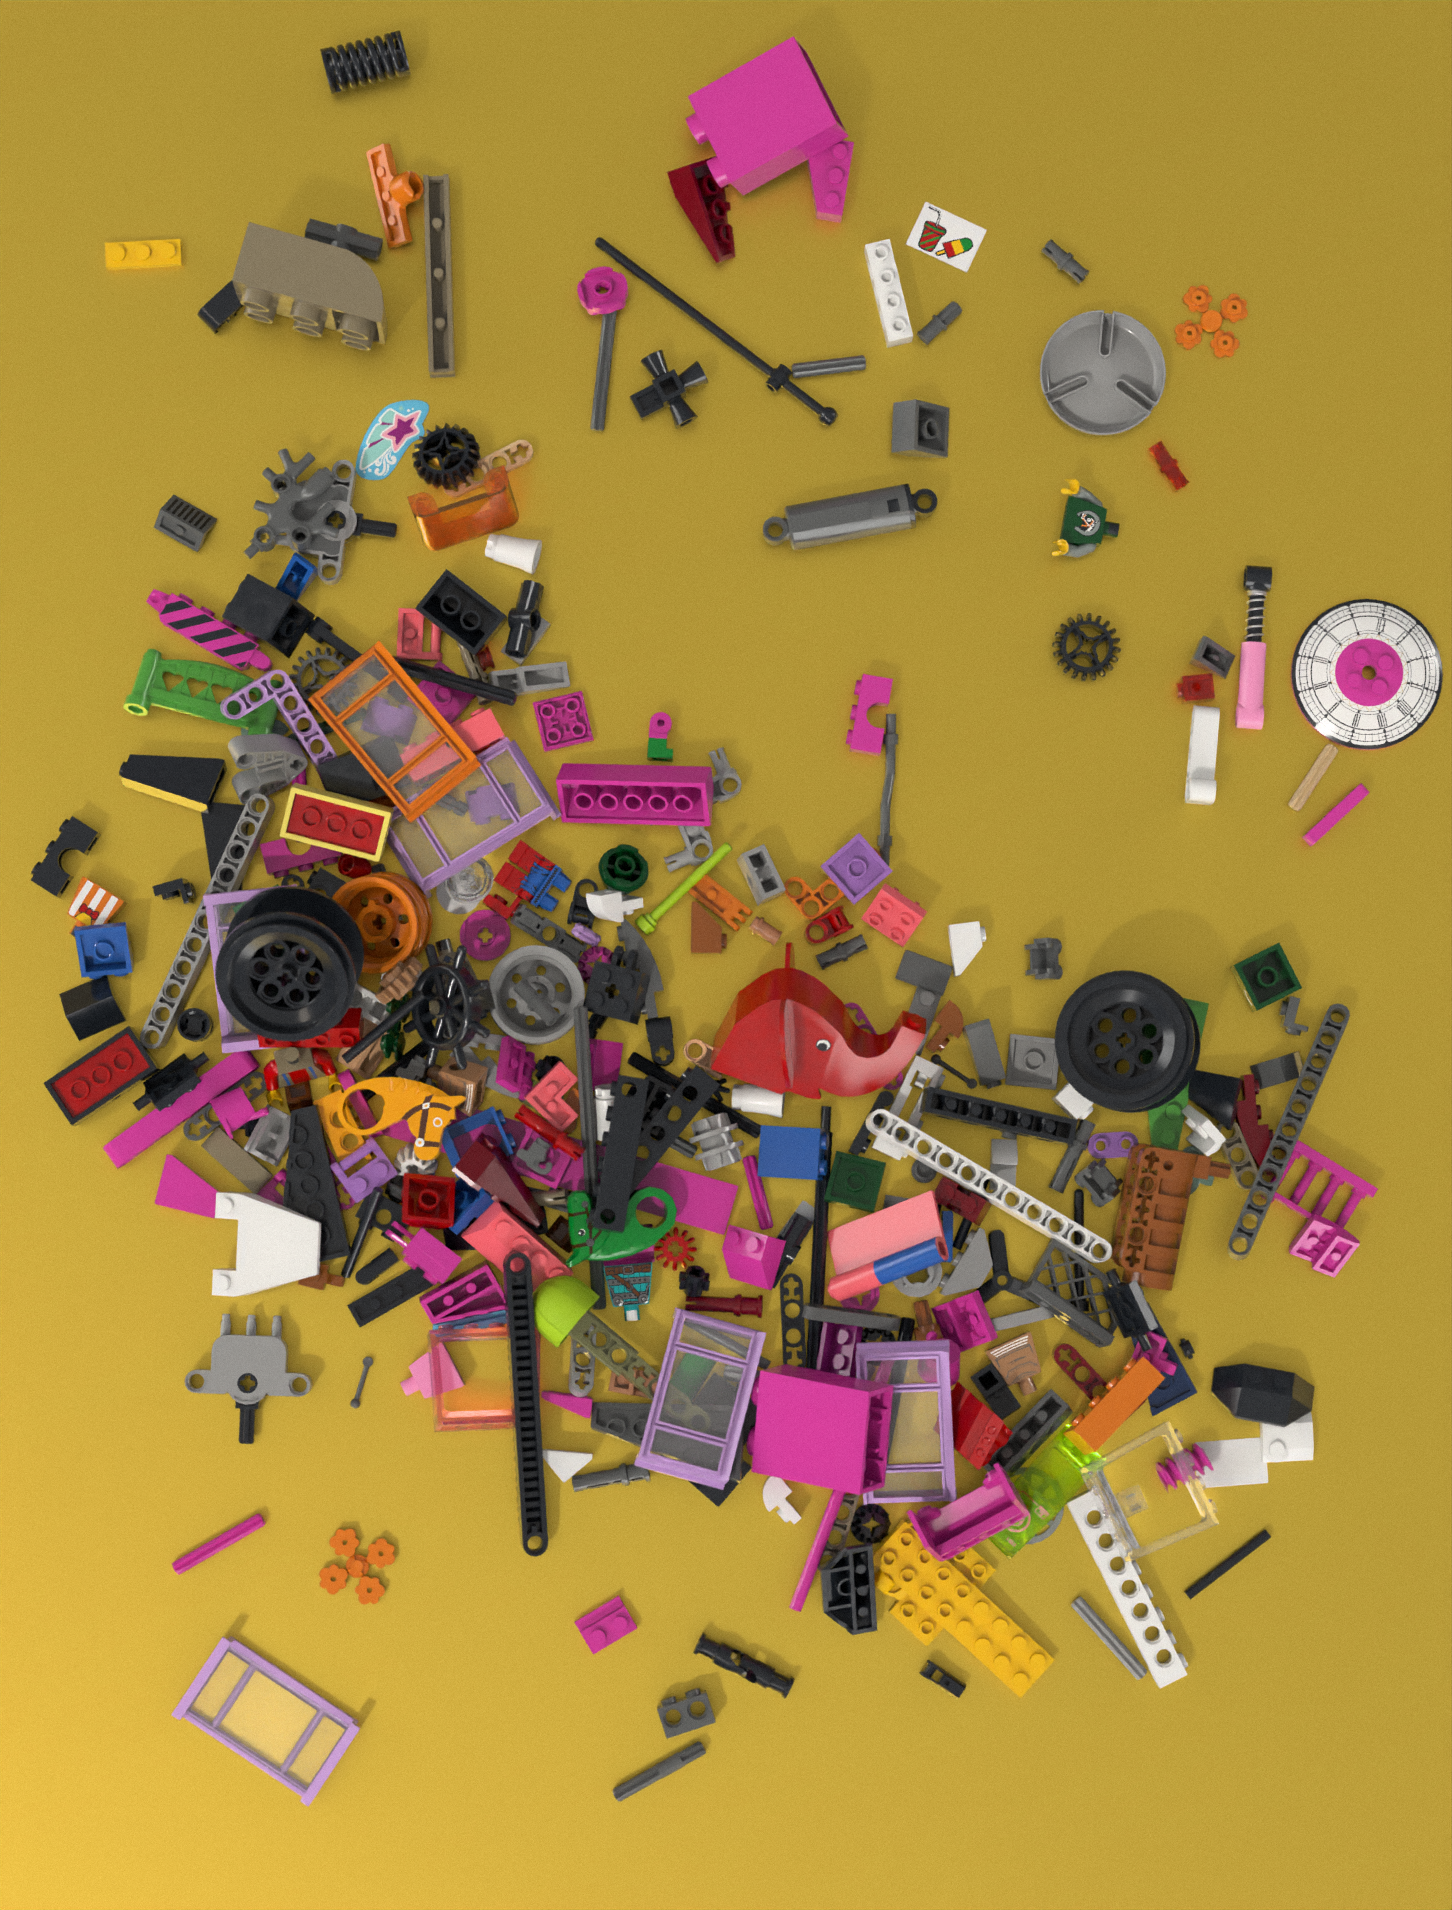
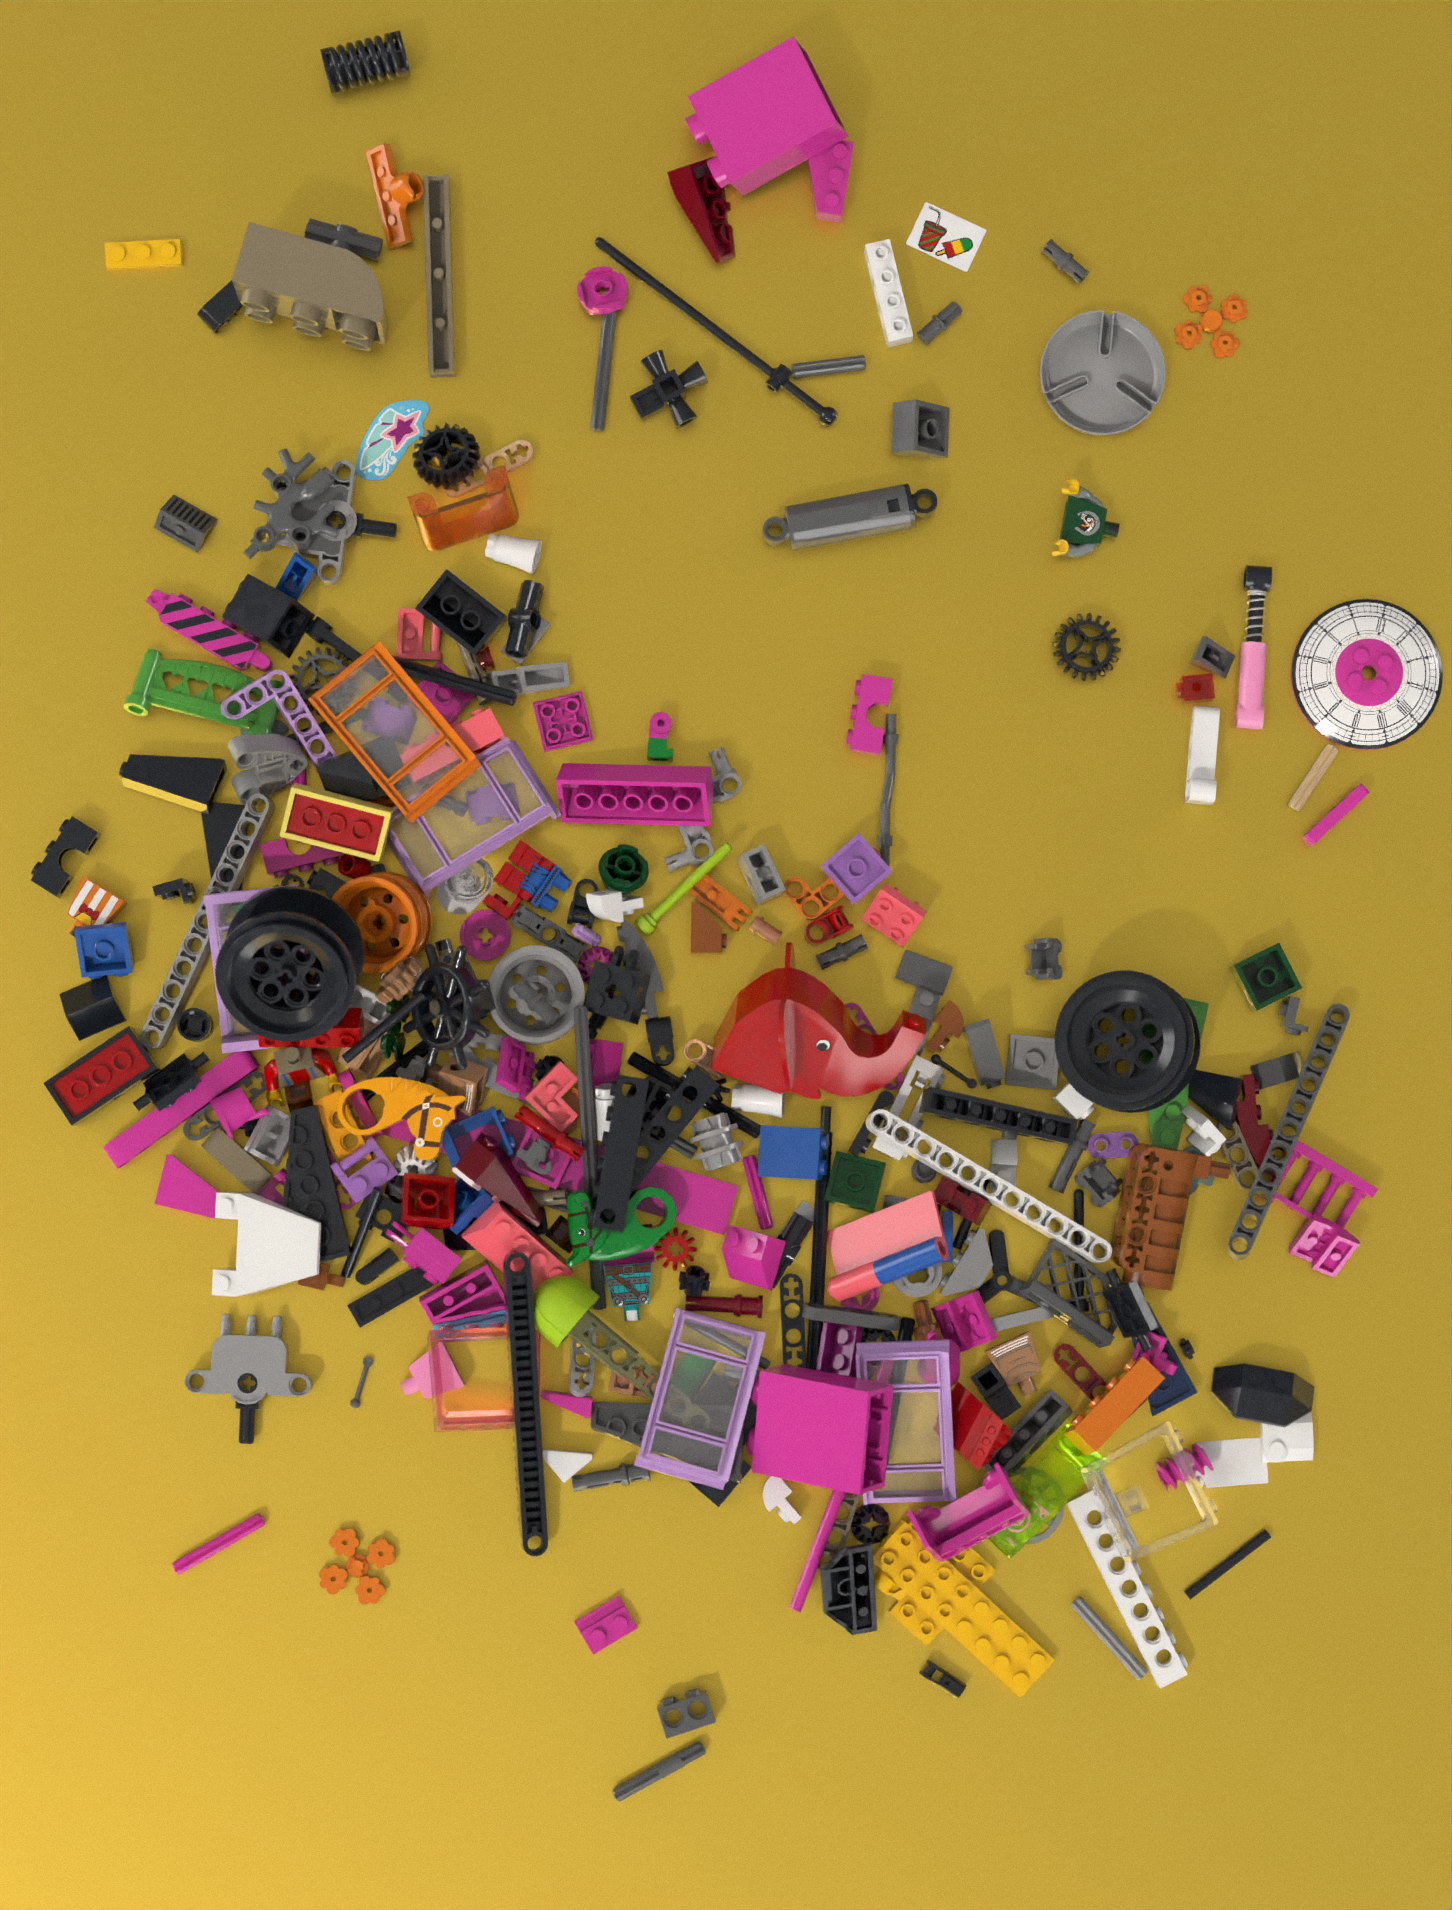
(268, 1717): clear piece -> none
(748, 1667): black piece -> none
(965, 943): white slope -> none
(1168, 466): clear red pin -> none

